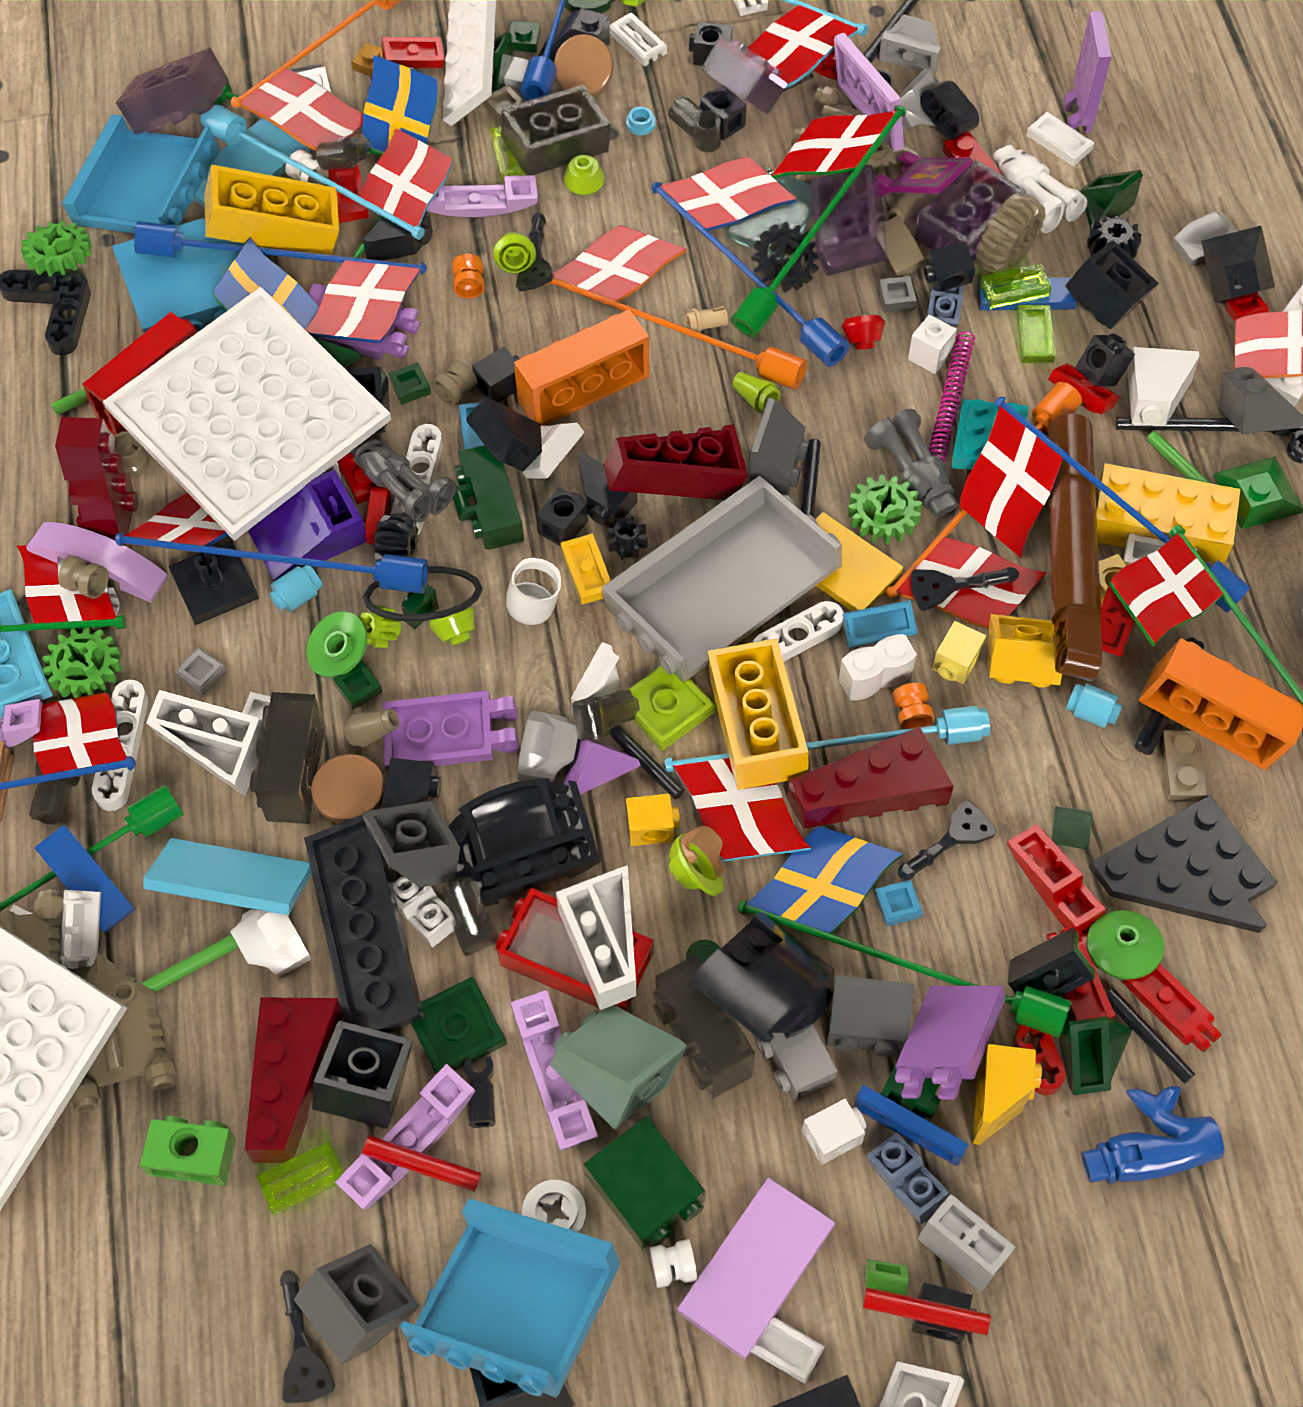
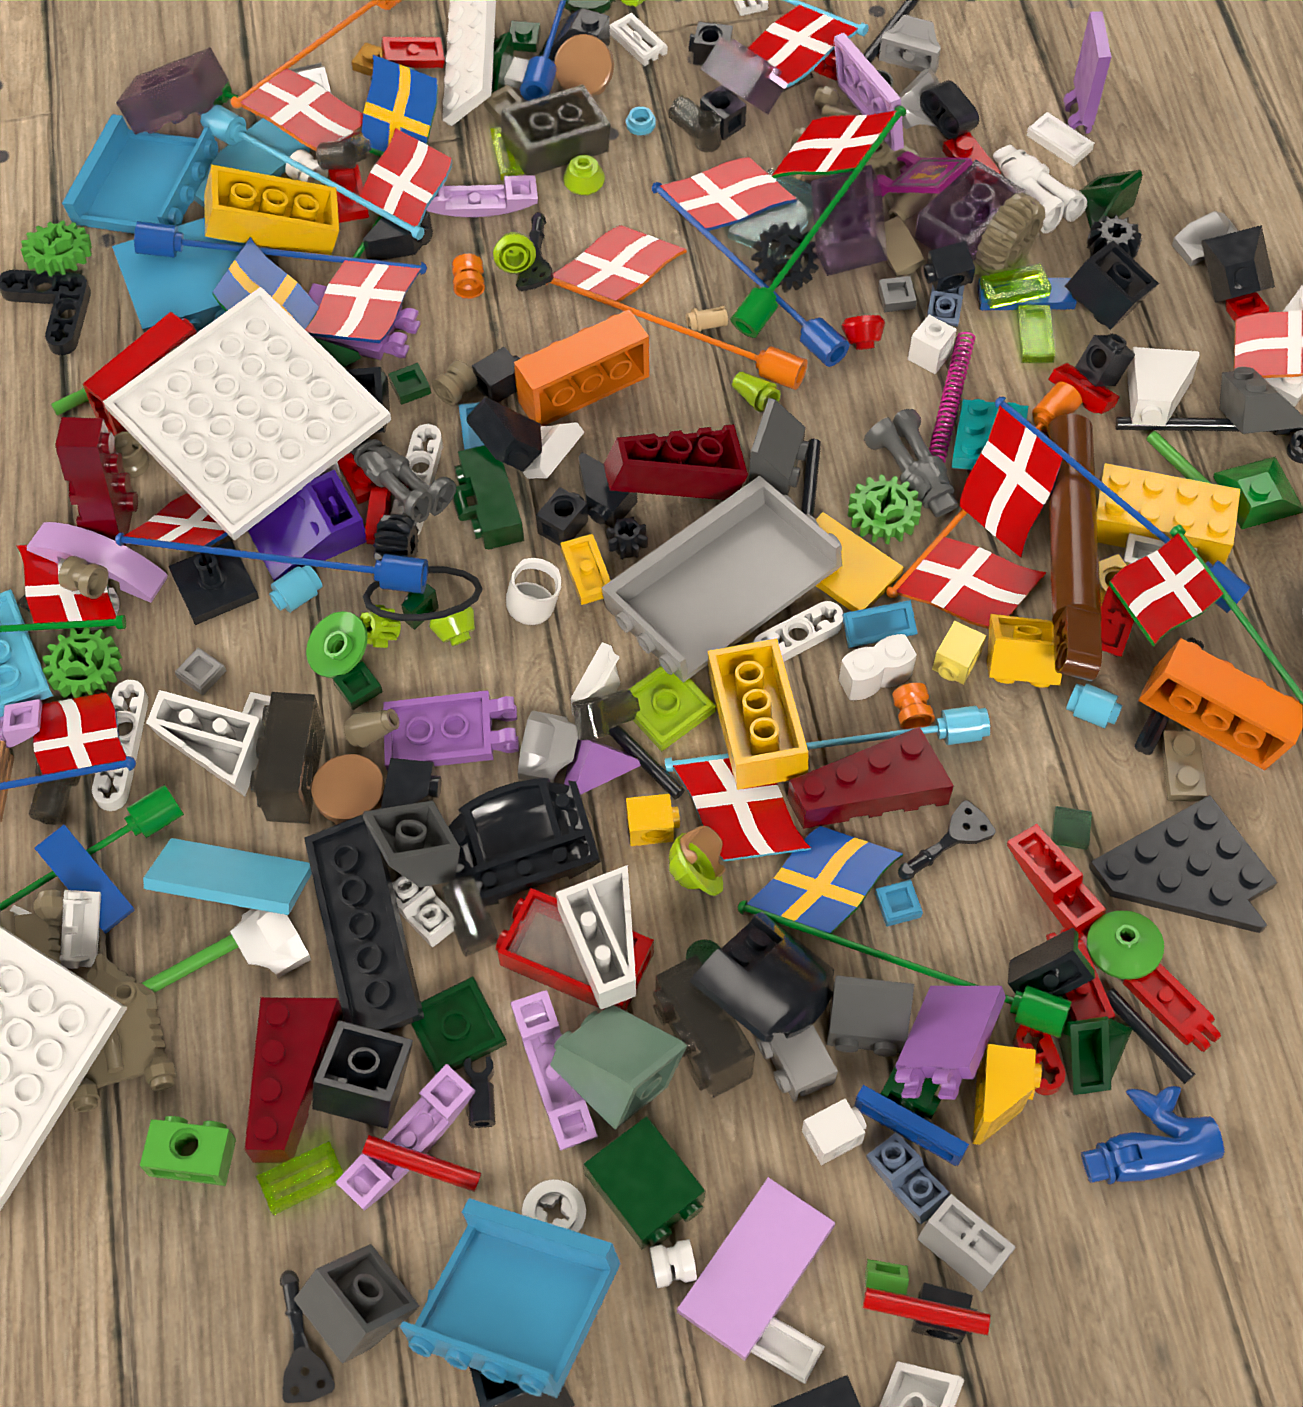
(950, 584): black piece -> none

